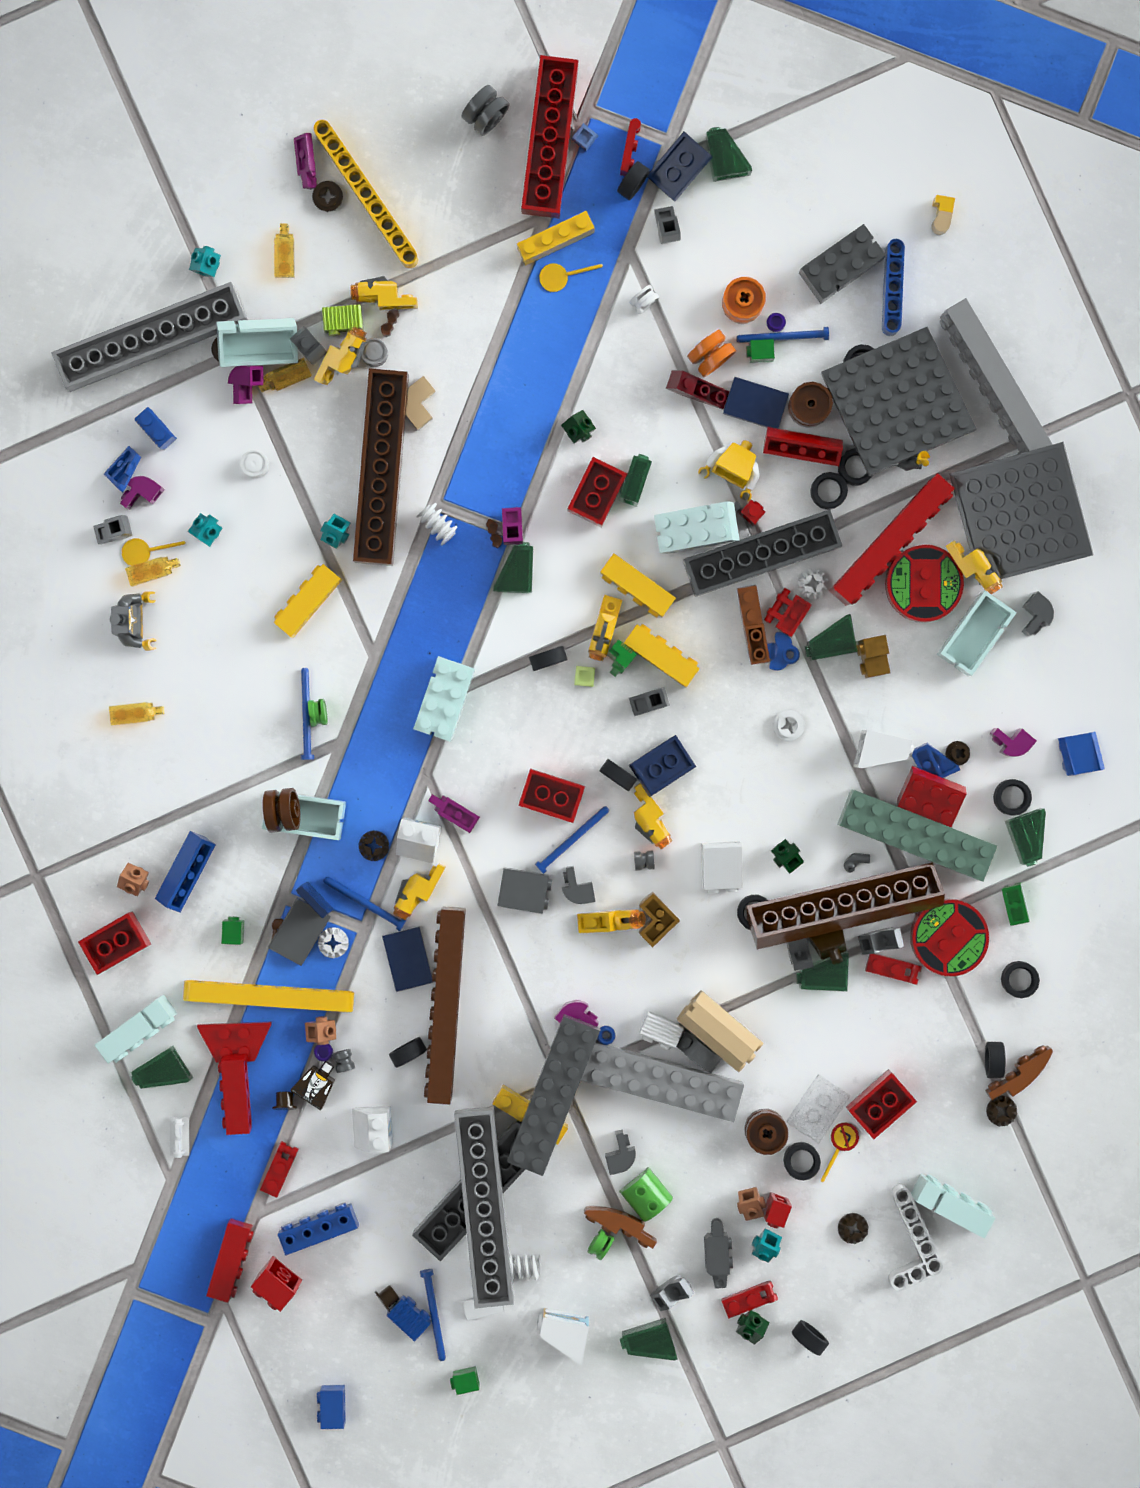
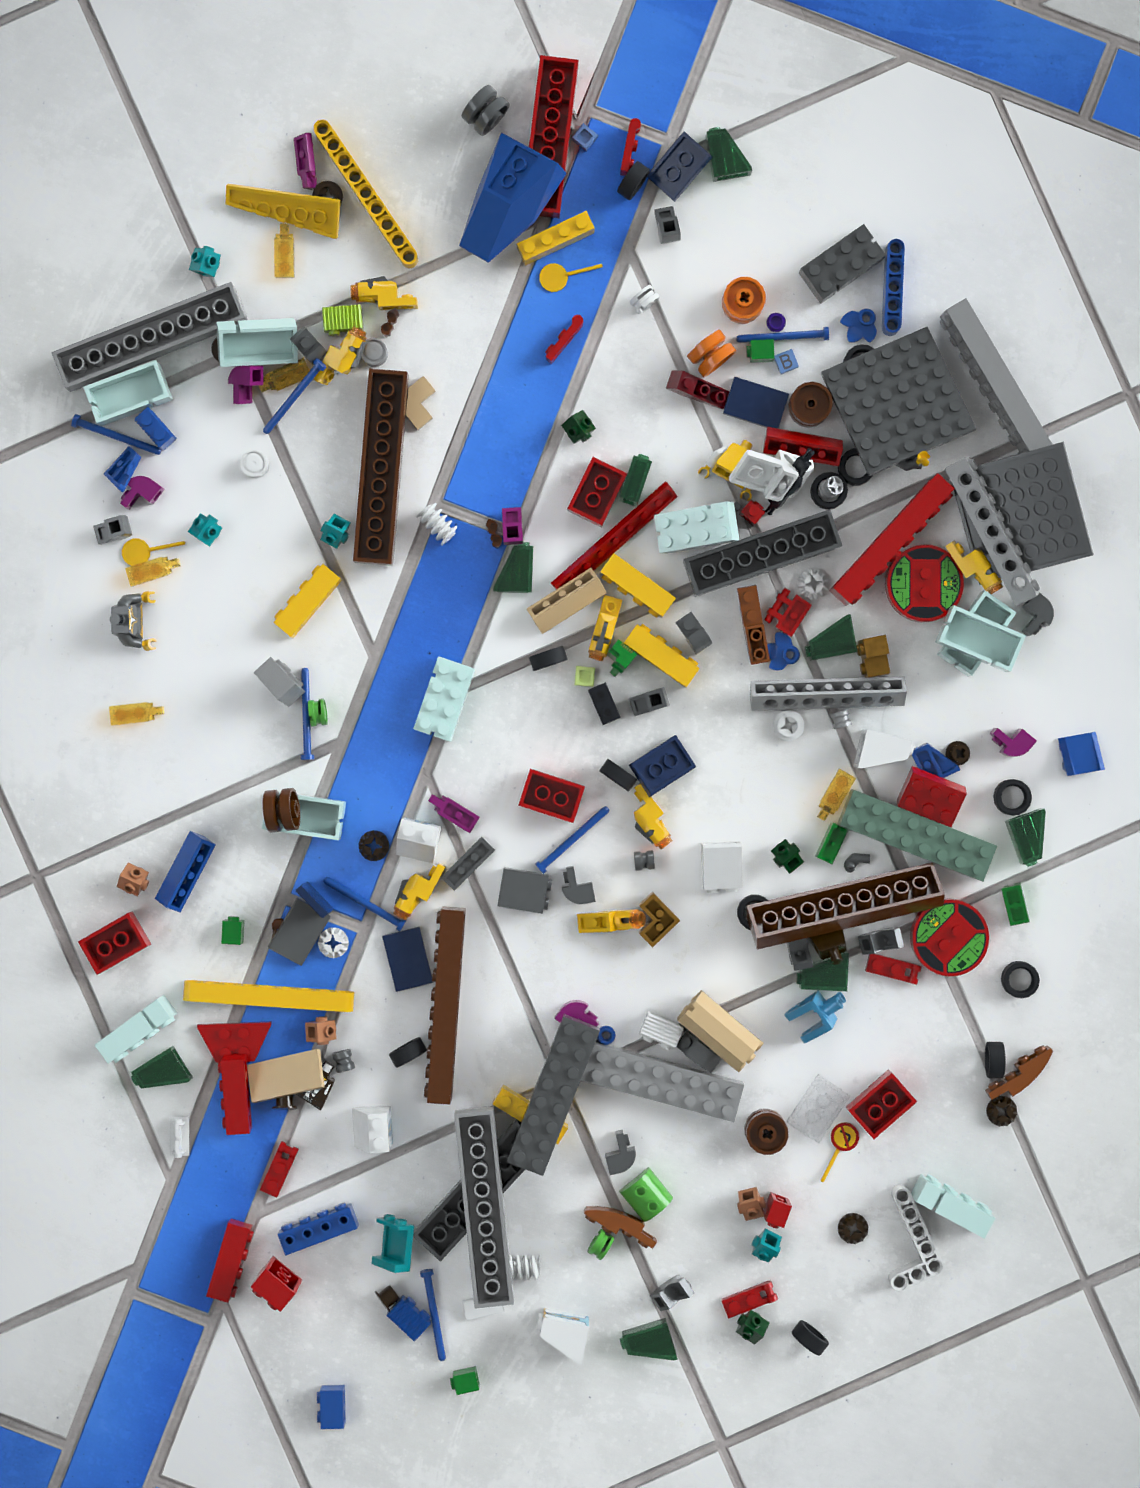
(77, 421): none -> blue bar
(128, 393): none -> light aqua piece
(280, 681): none -> light grey piece
(285, 1076): none -> tan tile
(301, 210): none -> yellow wing
(318, 365): none -> blue bar
(323, 1052): dark purple plate -> none
(396, 1244): none -> teal panel
(468, 863): none -> dark grey plate
(509, 197): none -> blue wedge
(564, 337): none -> red plate
(566, 600): none -> tan brick
(604, 703): none -> black brick
(619, 534): none -> red plate
(694, 633): none -> dark grey brick
(717, 1254): dark grey hinge -> none
(776, 477): none -> white piece
(786, 361): none -> medium blue tile
(802, 1175): black tyre -> none
(824, 1008): none -> dark azure piece
(828, 693): none -> light grey brick
(831, 843): none -> green hinge
(834, 483): none -> light grey wheel
(835, 793): none -> clear yellow hinge
(840, 719): none -> light grey wheel
(857, 327): none -> blue plate
(943, 215): leg -> none
(980, 638): none -> light aqua piece
(1018, 594): none -> light grey brick

